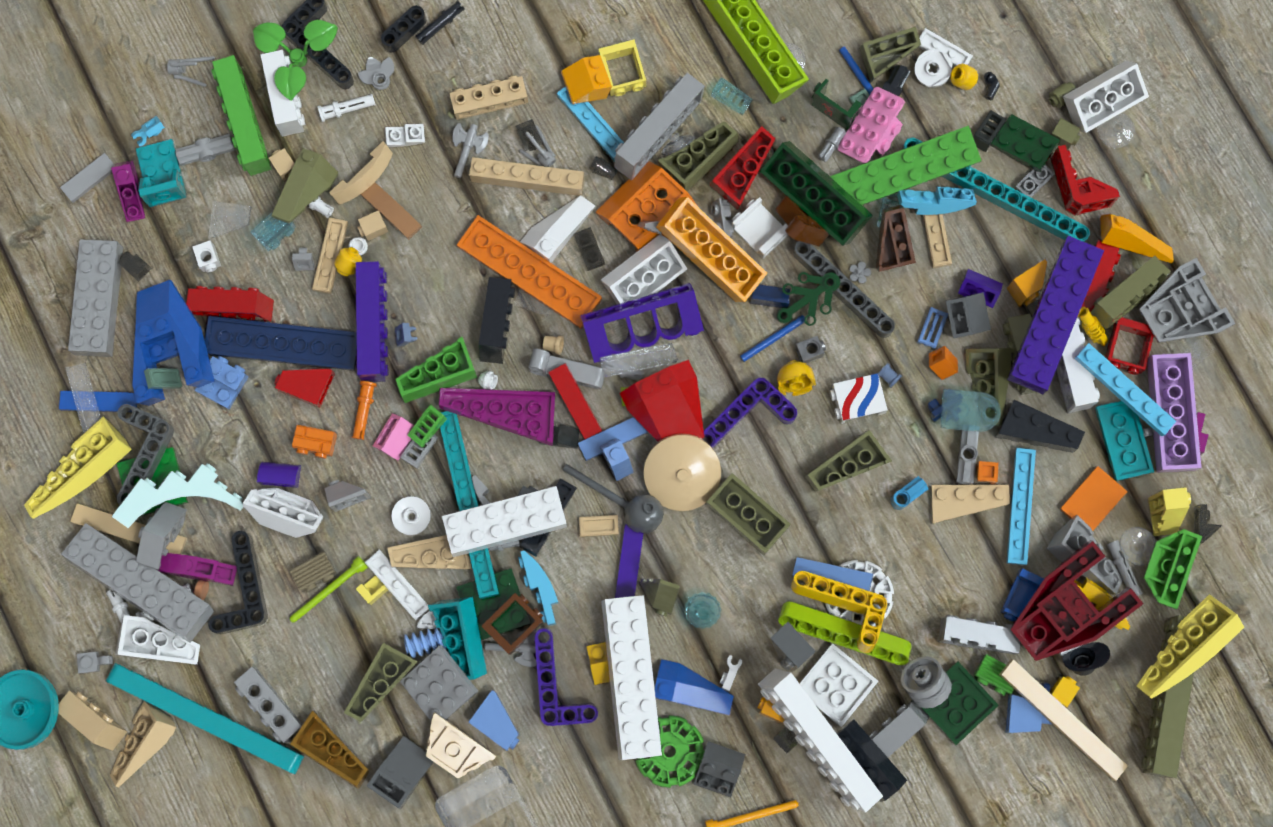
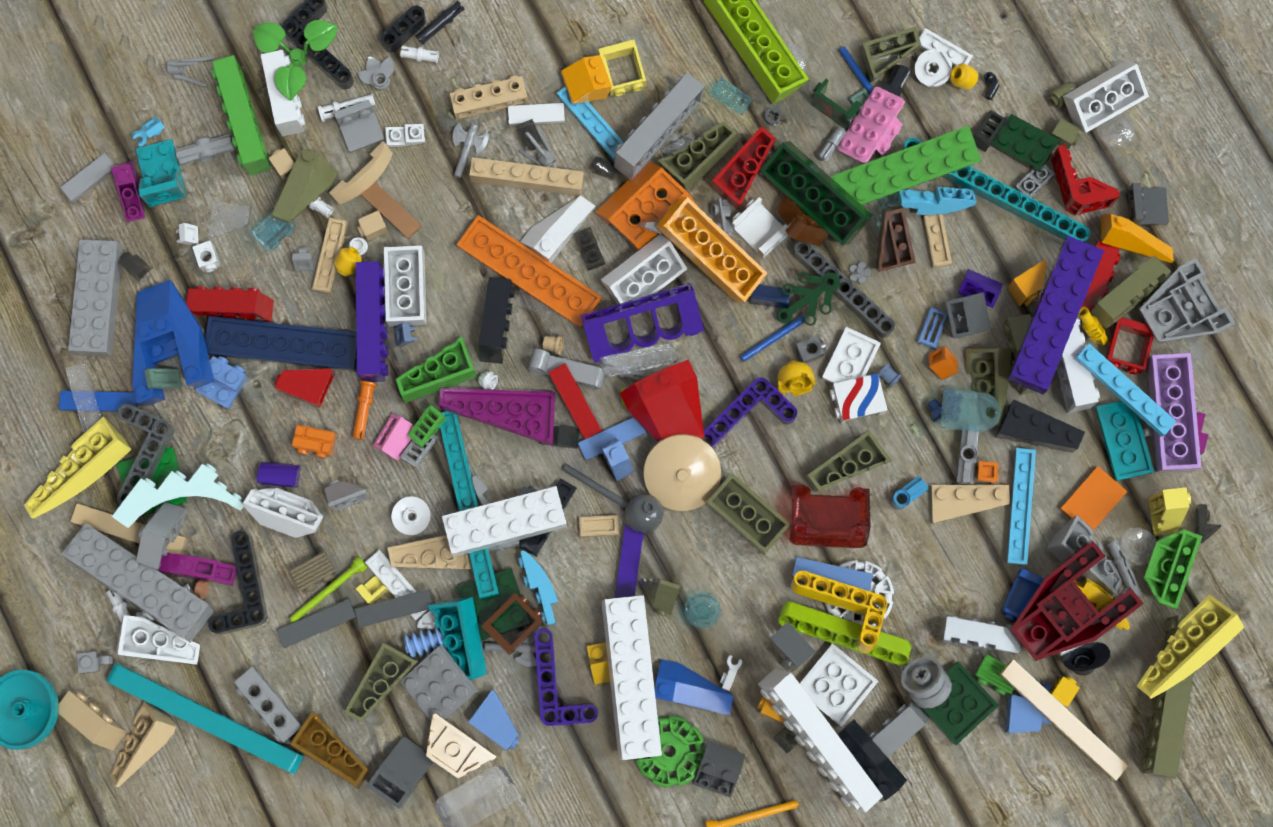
(188, 234): none -> white tile
(316, 623): none -> dark grey tile
(359, 126): none -> light grey bracket
(393, 608): none -> dark grey tile
(405, 285): none -> white brick
(419, 54): none -> white pin
(539, 113): none -> white tile
(771, 122): none -> dark grey bush
(829, 519): none -> clear red windscreen
(851, 357): none -> white plate
(1147, 205): none -> dark grey bracket

